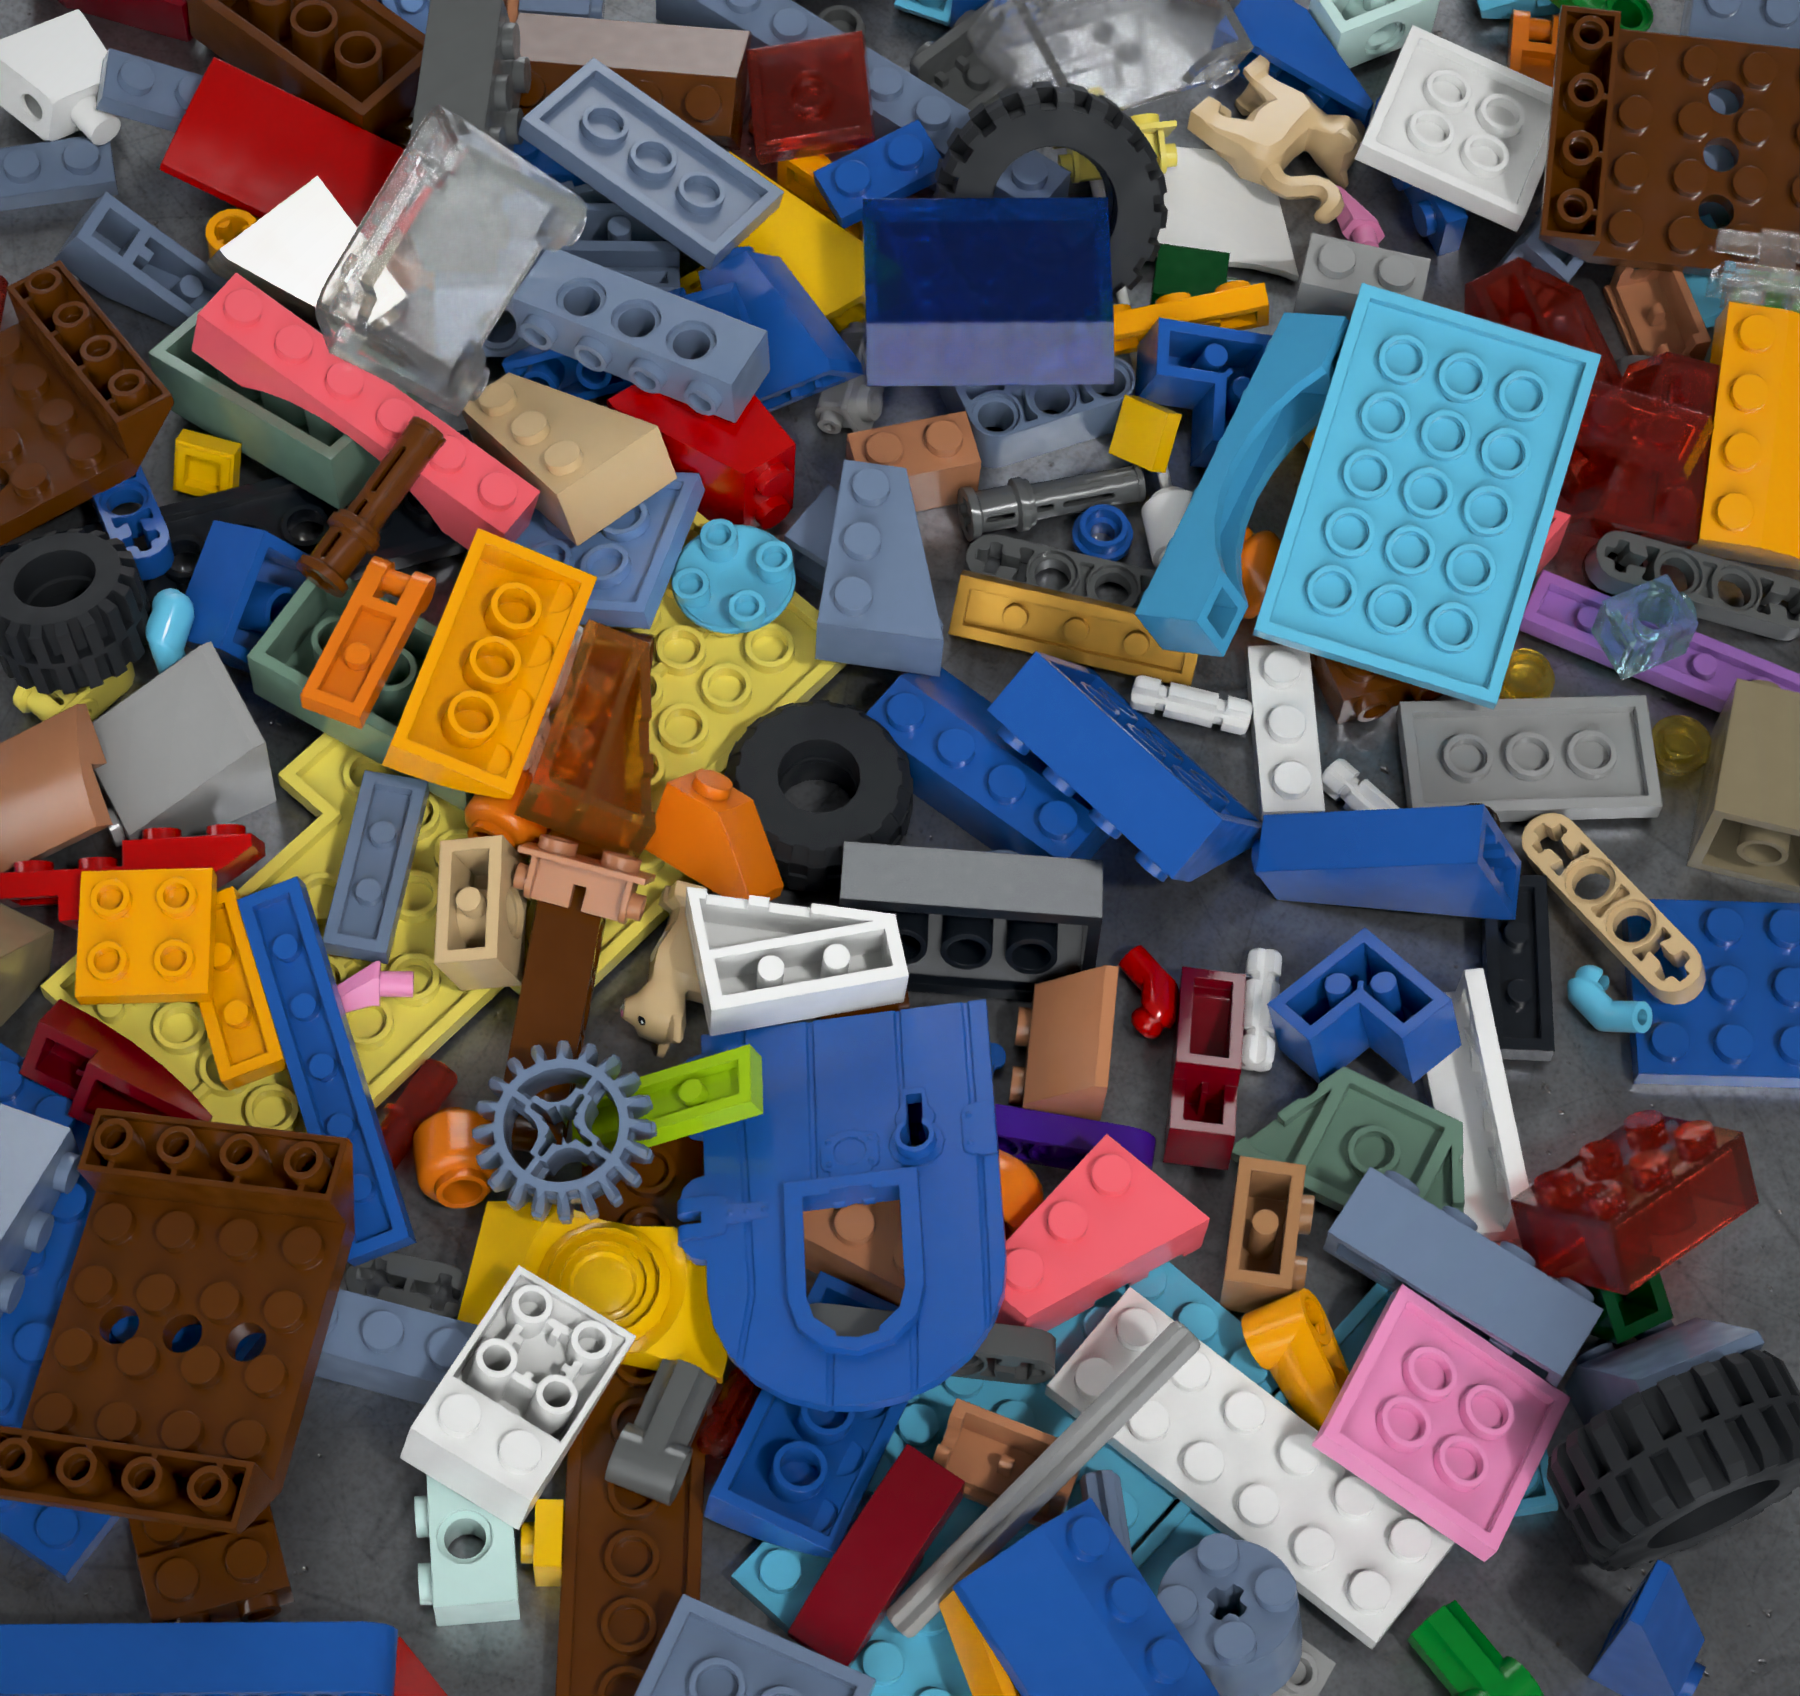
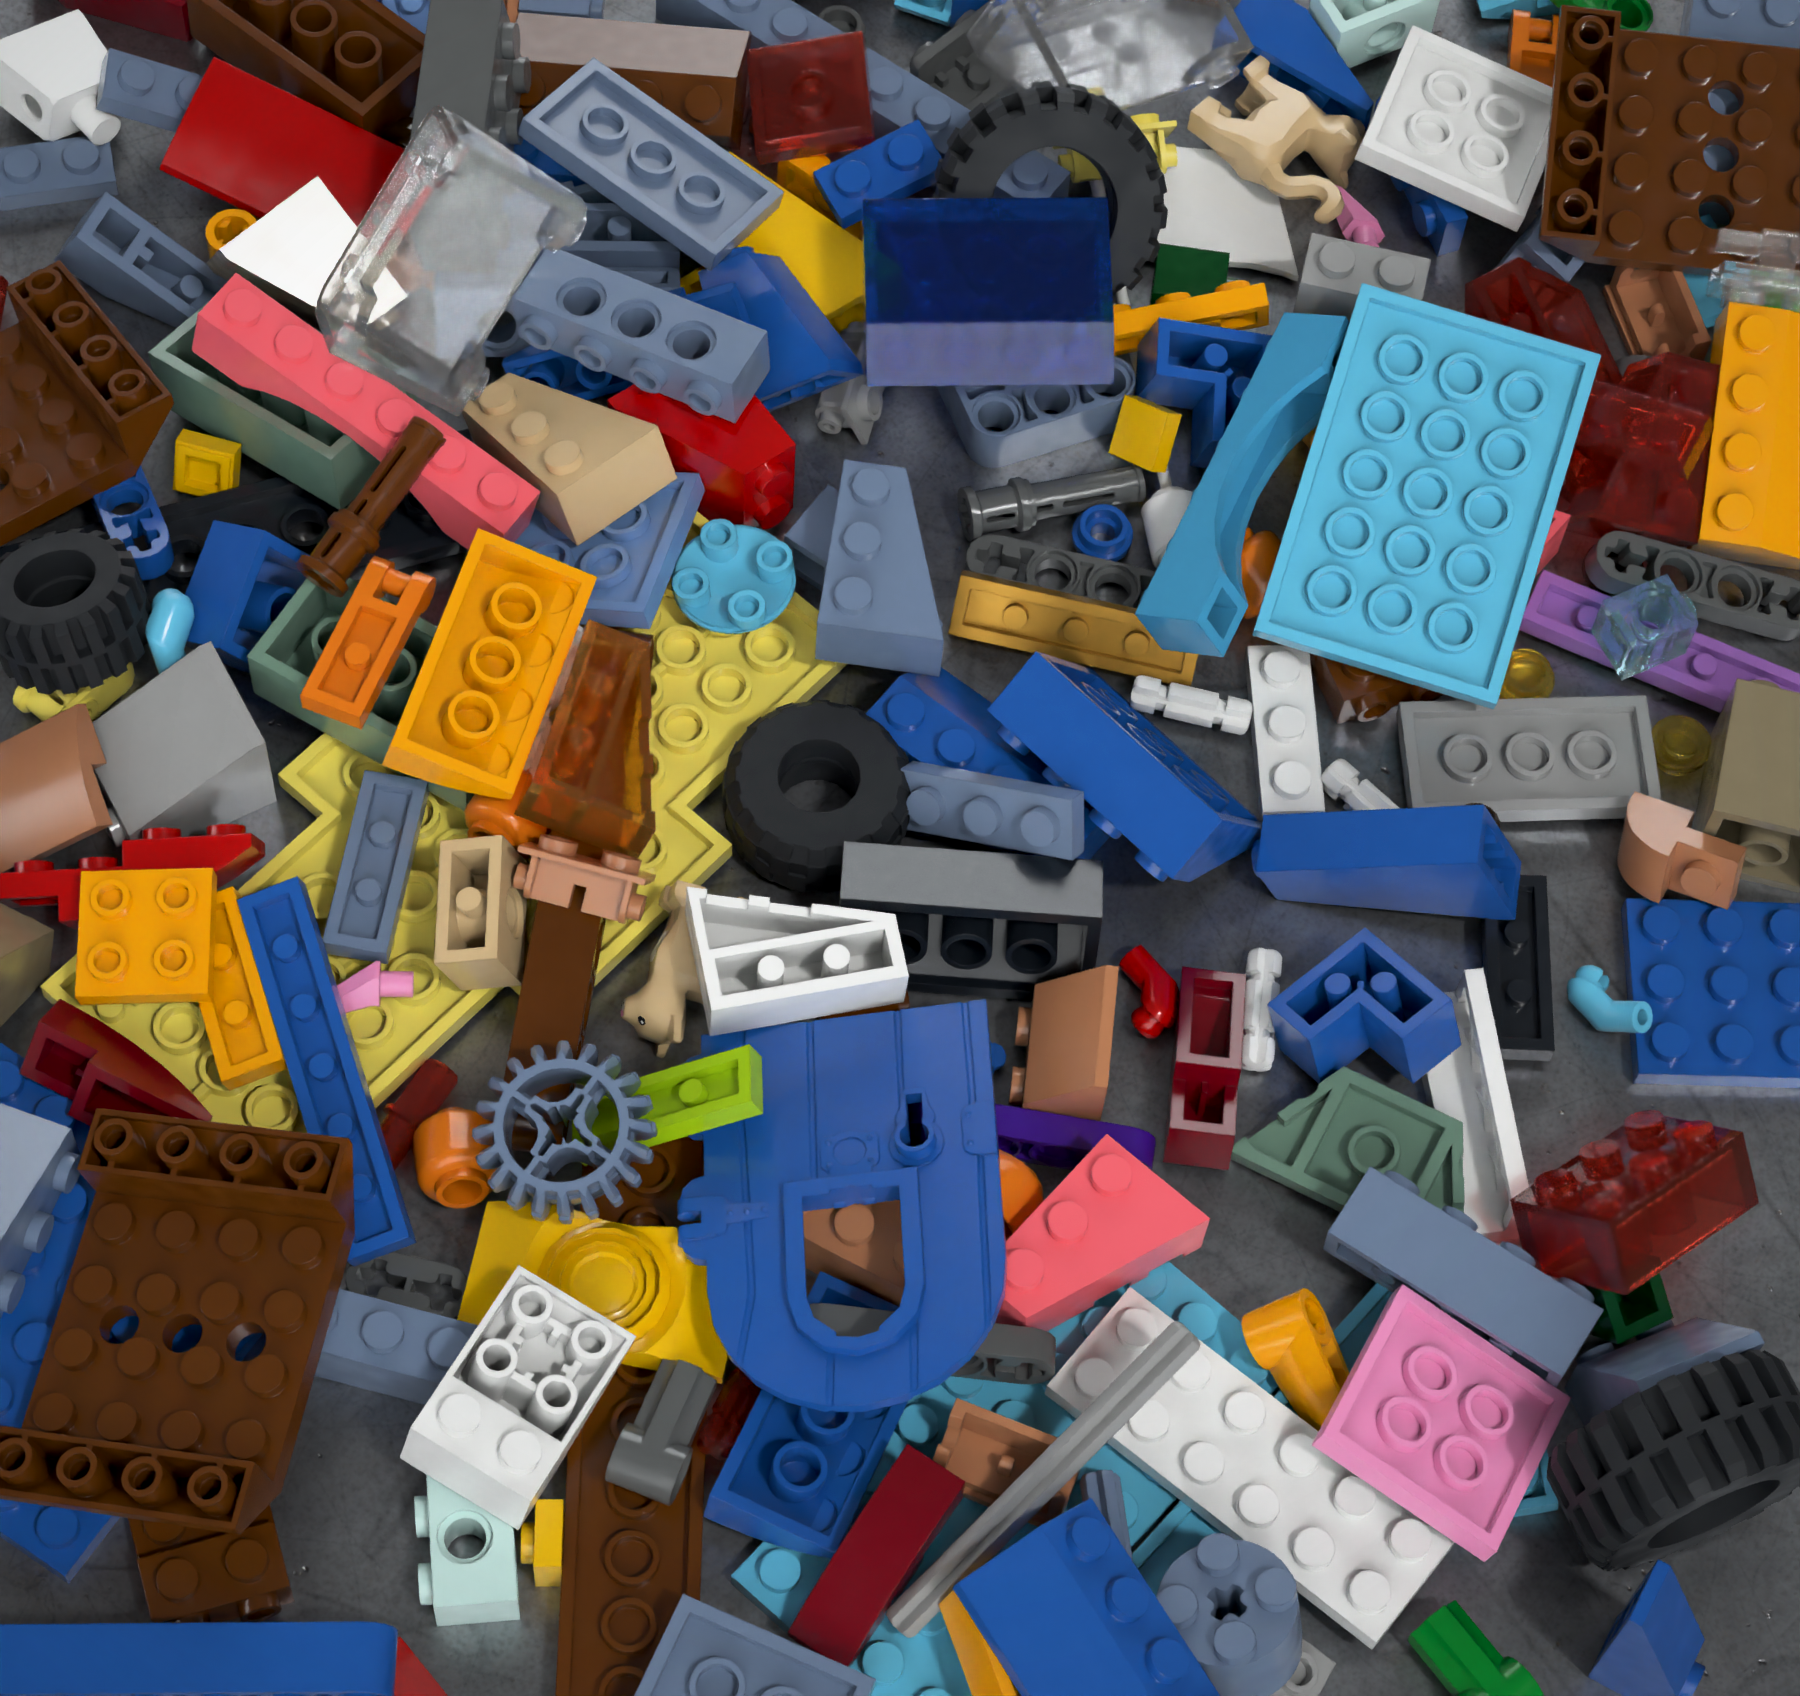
(715, 837): orange slope -> none
(934, 450): nougat brick -> none
(995, 810): none -> sand blue plate
(1264, 1234): medium nougat brick -> none
(1617, 903): tan beam -> none
(1665, 853): none -> nougat brick

